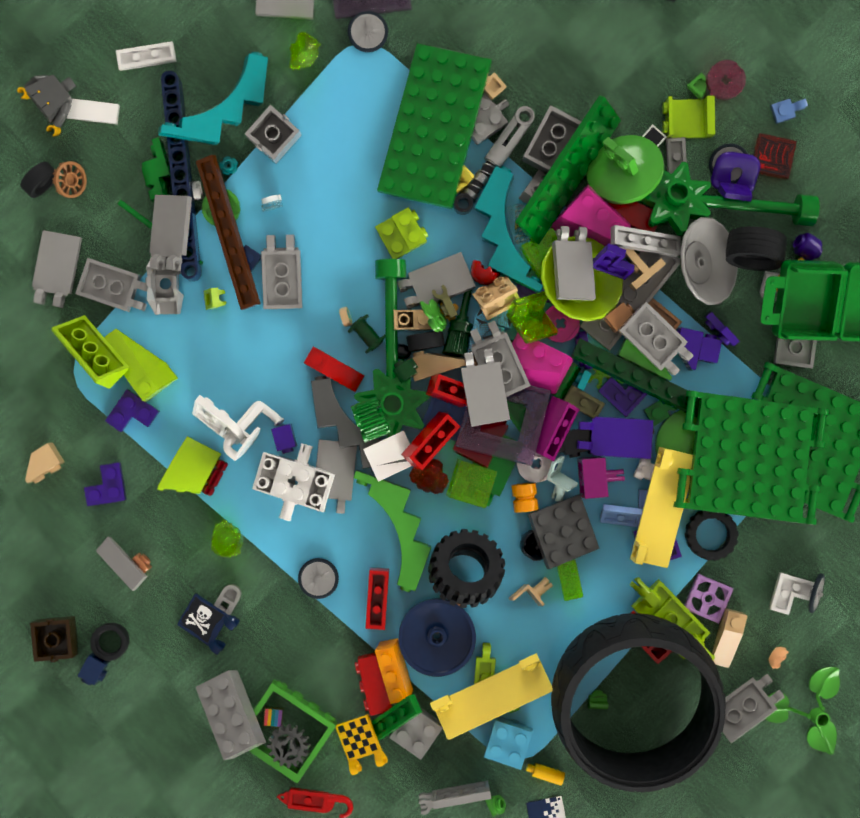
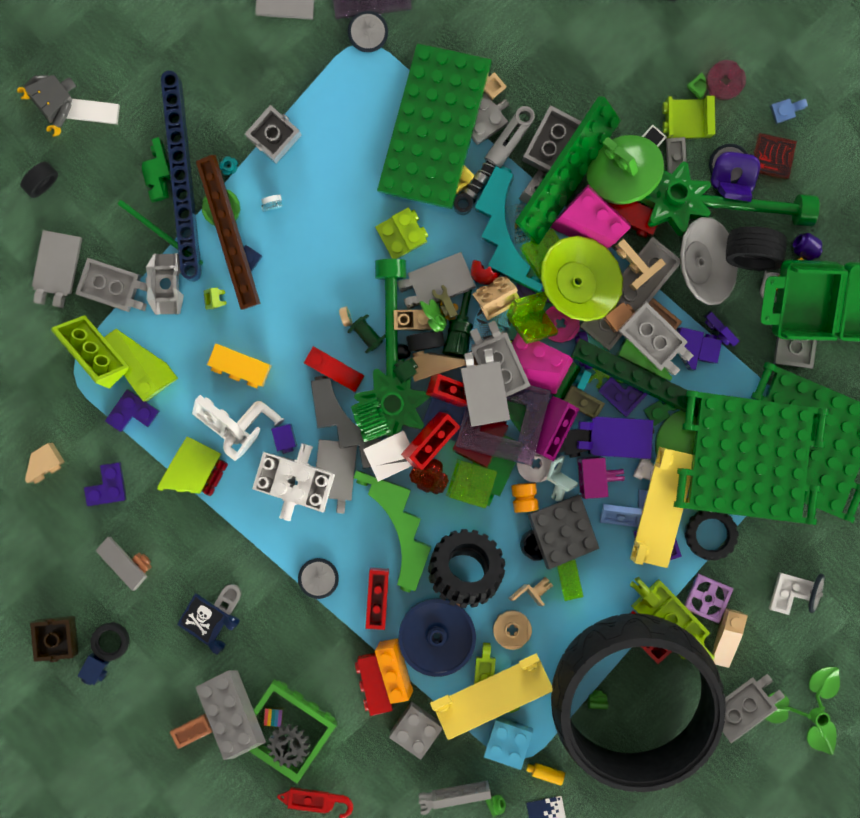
(69, 179): medium nougat wheel -> none
(146, 56): white tile -> none
(169, 231): light grey tile -> none
(191, 731): none -> nougat plate
(197, 190): white tile -> none
(207, 125): teal arch -> none
(226, 540): clear neon green hair -> none
(238, 366): none -> yellow brick
(281, 275): light grey tile -> none
(303, 51): clear neon green hair -> none
(360, 741): yellow flag -> none
(396, 716): green plate -> none
(503, 636): none -> tan plate
(573, 266): light grey tile -> none
(610, 261): dark purple plate -> none
(646, 241): light grey plate -> none
(777, 657): light nougat plate -> none

